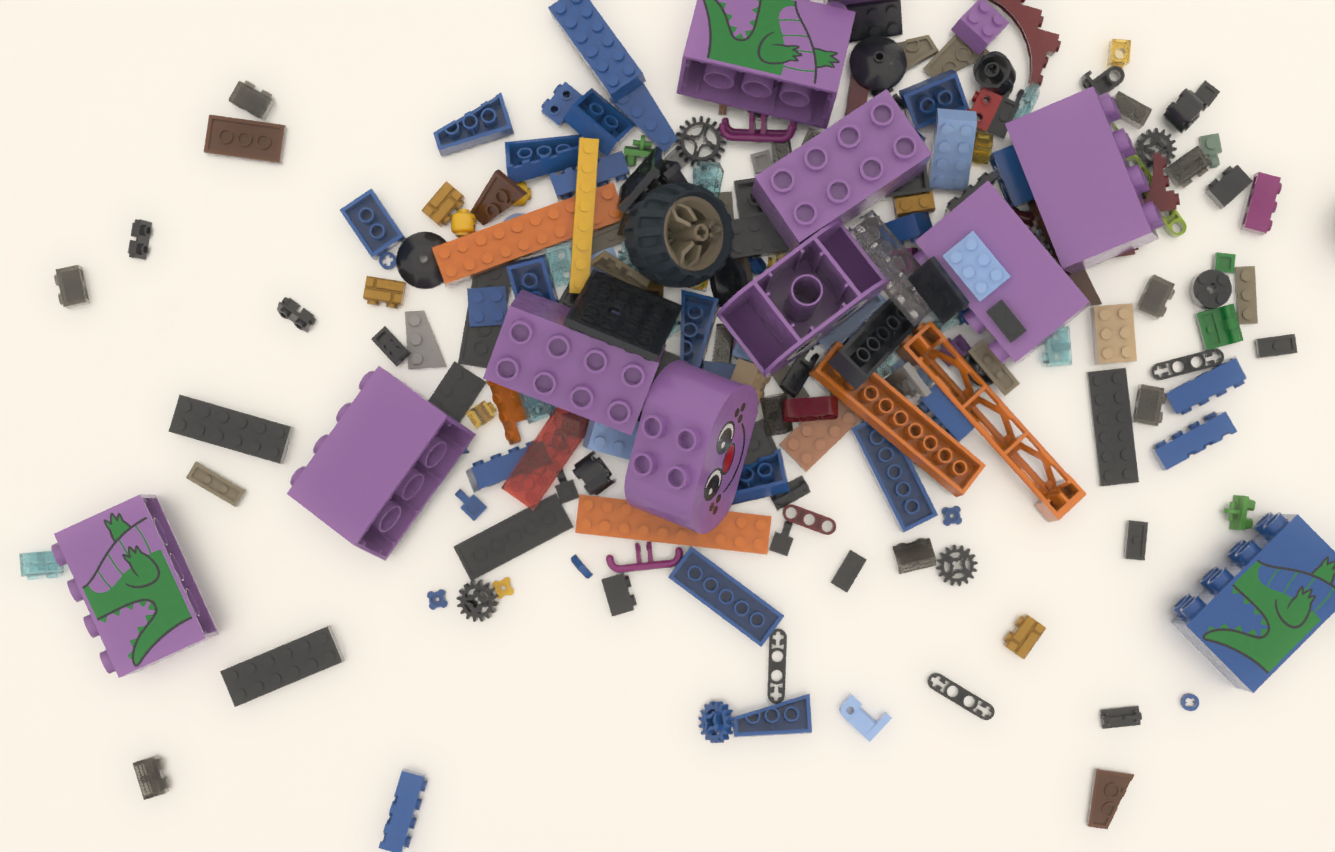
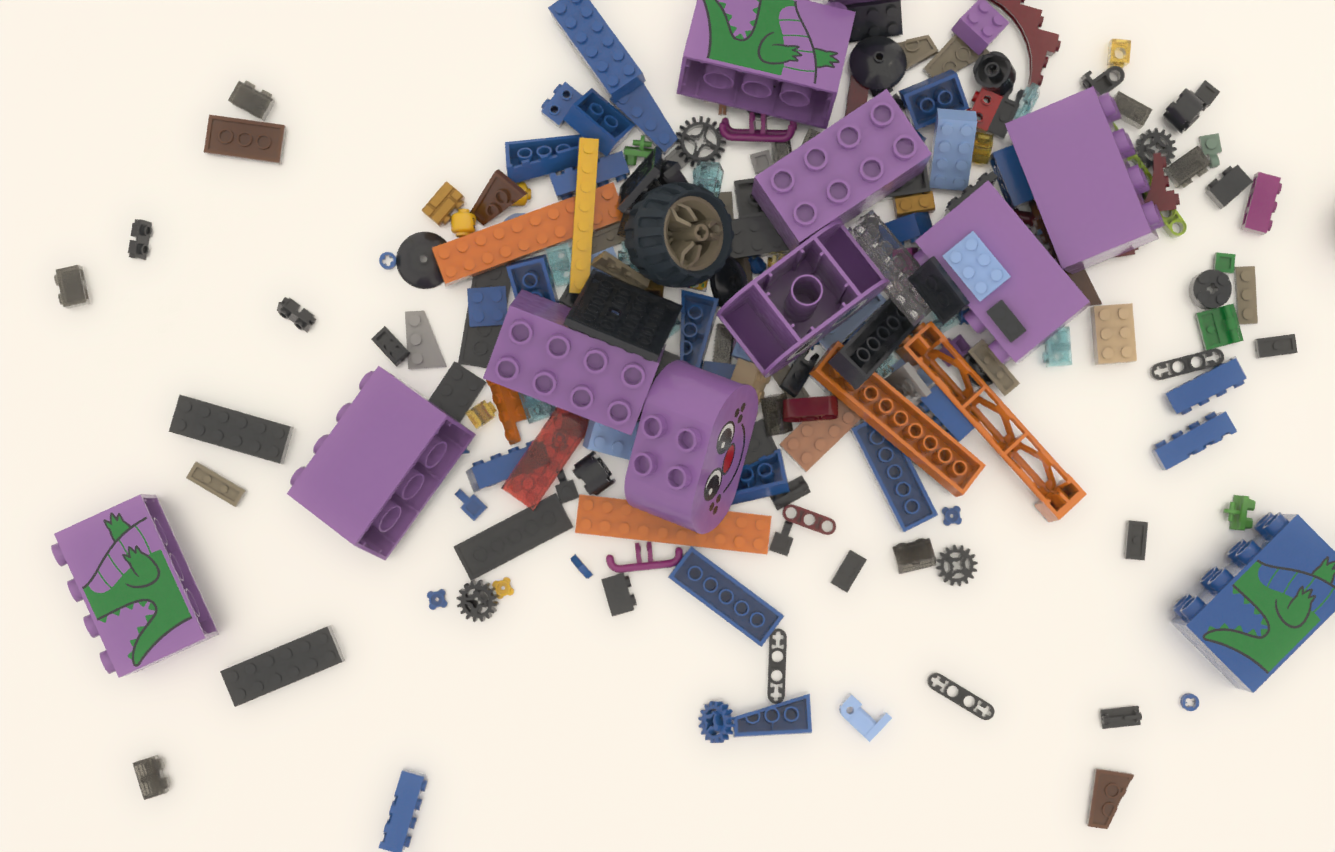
(38, 564): clear light blue brick -> none
(372, 224): blue brick -> none
(384, 291): pearl gold brick -> none
(476, 127): blue wedge -> none
(1024, 636): pearl gold brick -> none
(1112, 427): black plate -> none
(1148, 405): clear smoke brick -> none
(1155, 297): clear smoke brick -> none

